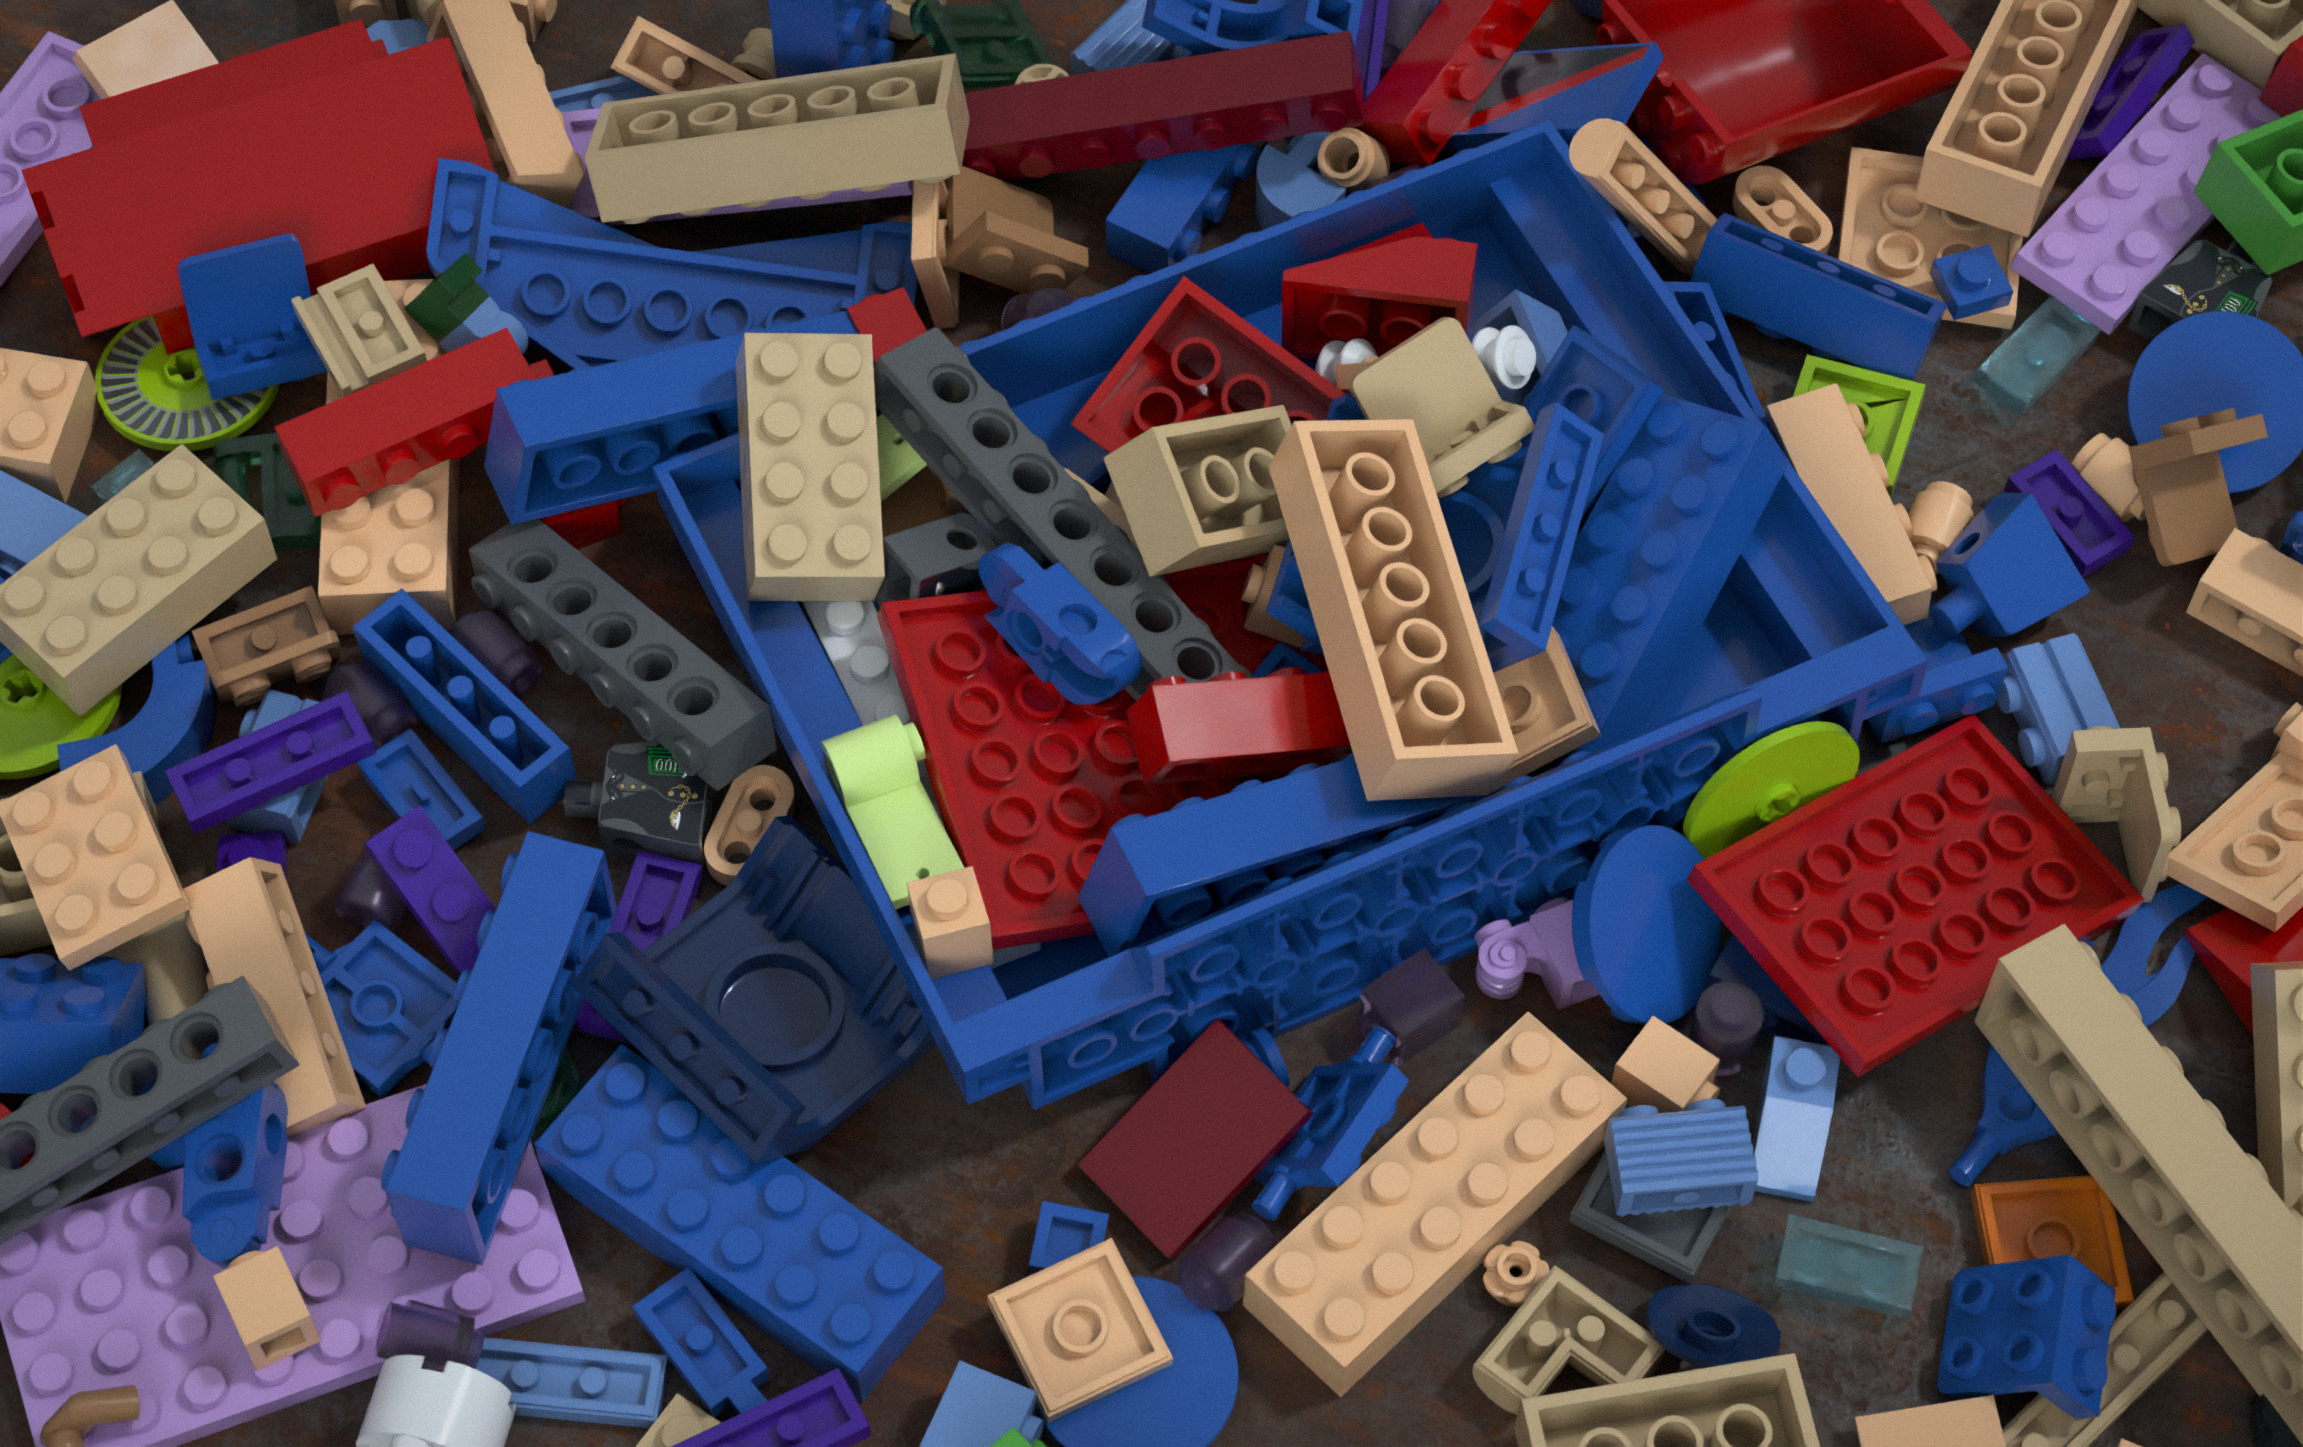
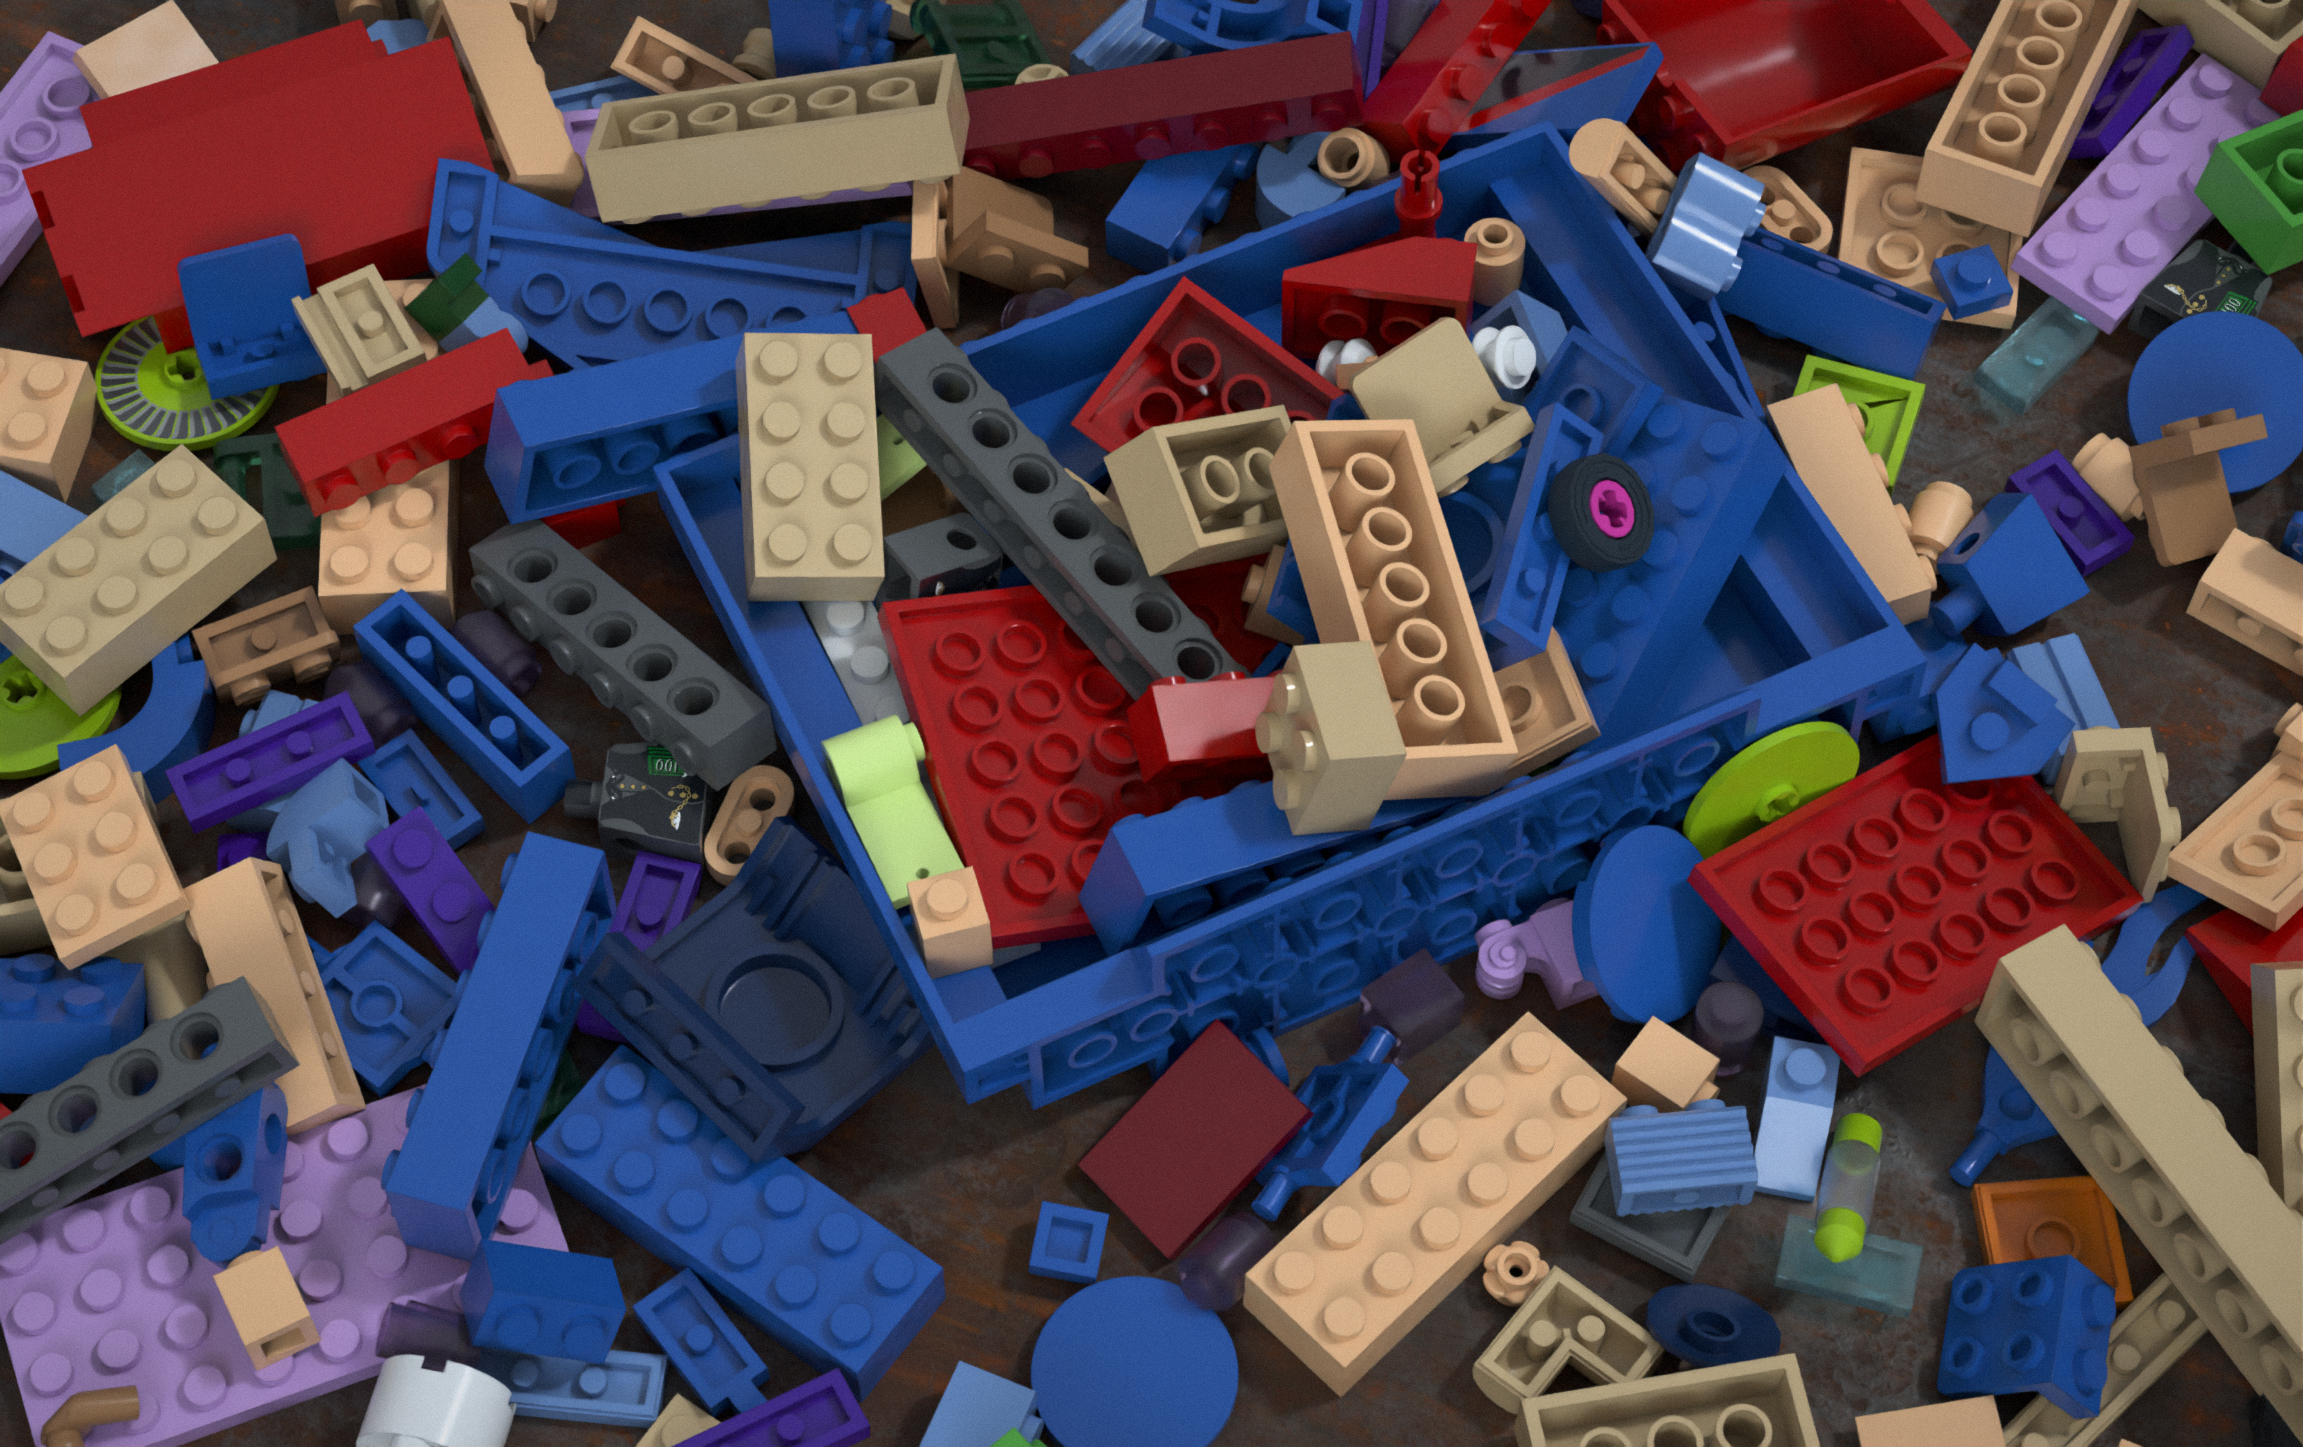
(325, 832): none -> medium blue brick
(542, 1301): none -> blue brick
(1058, 626): blue piece -> none
(1079, 1330): light nougat tile -> none
(1330, 738): none -> tan brick
(1418, 198): none -> red pin
(1498, 259): none -> light nougat brick
(1596, 539): none -> black bush
(1704, 227): none -> medium blue brick
(1848, 1188): none -> piece
(1994, 720): none -> blue plate

